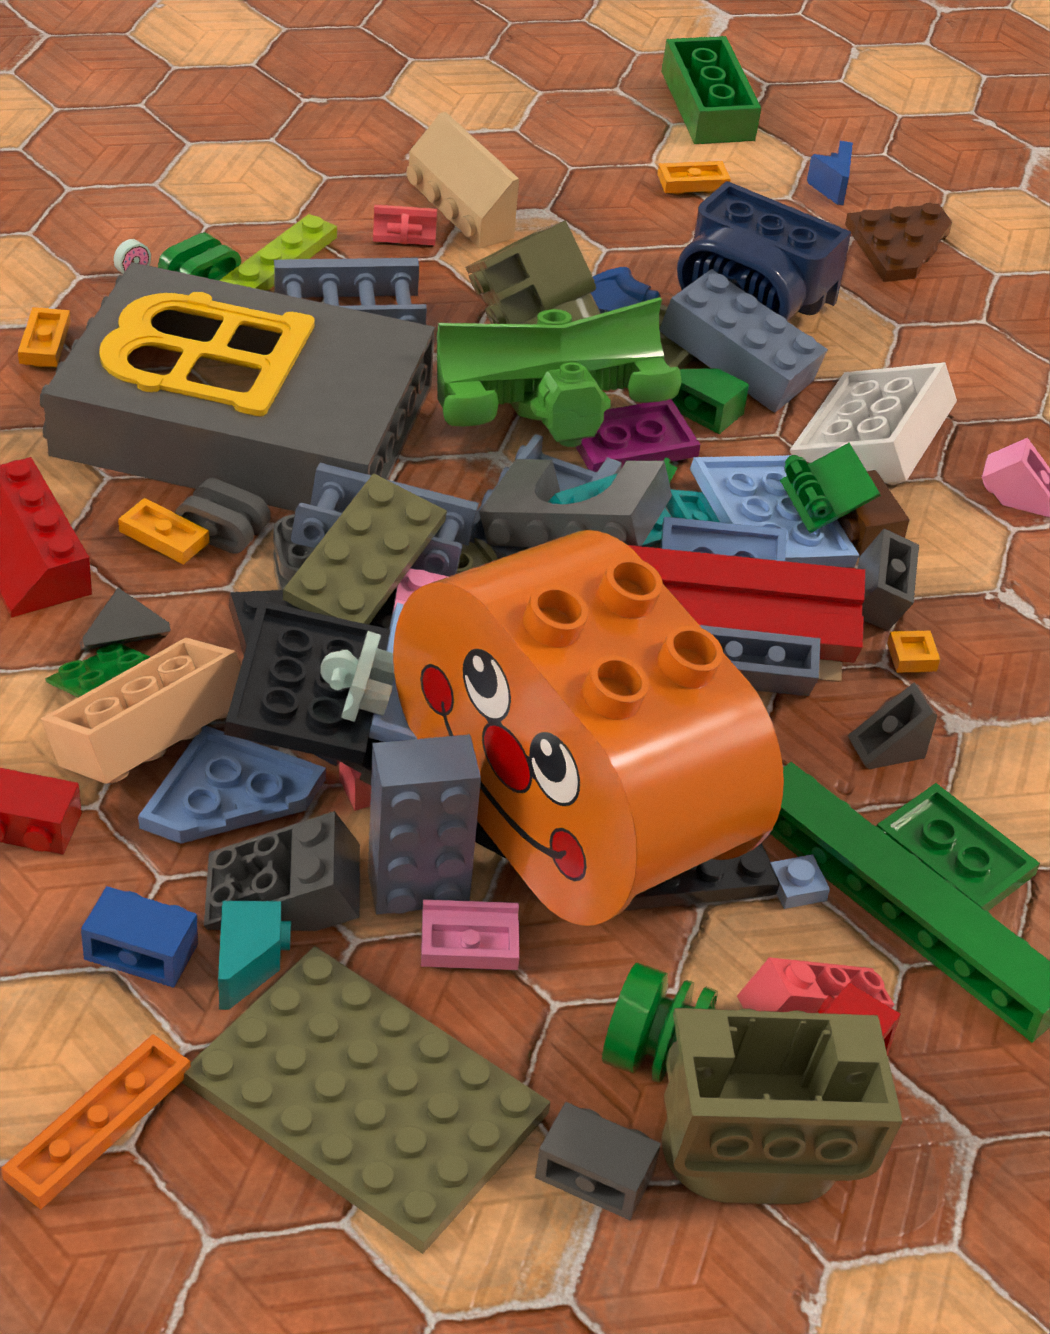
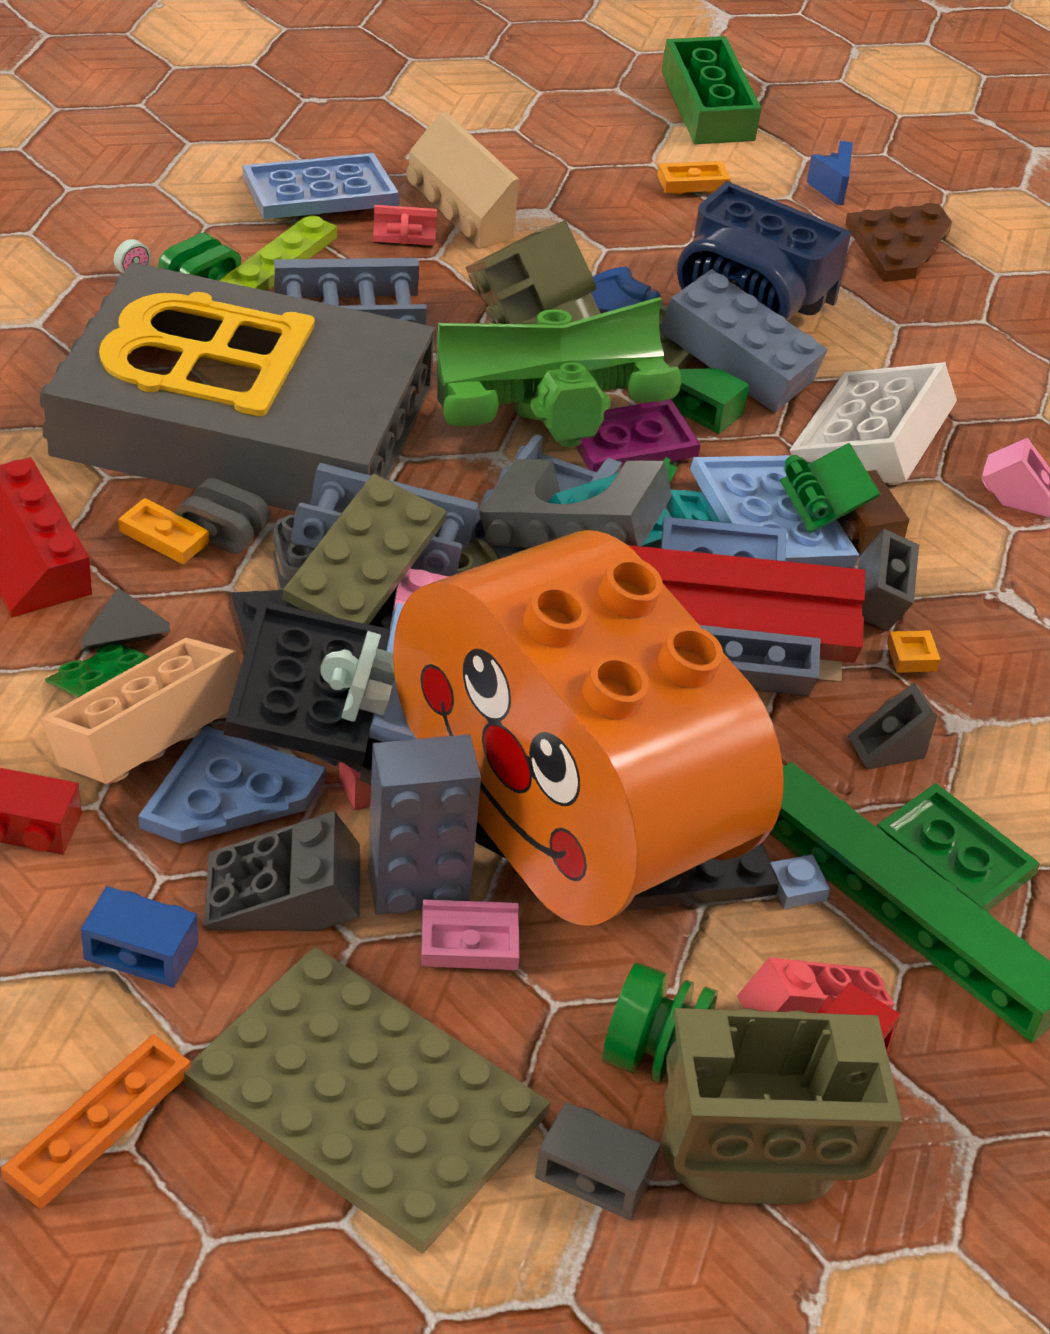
(44, 337): light orange plate -> none
(249, 947): teal slope -> none
(319, 185): none -> medium blue plate

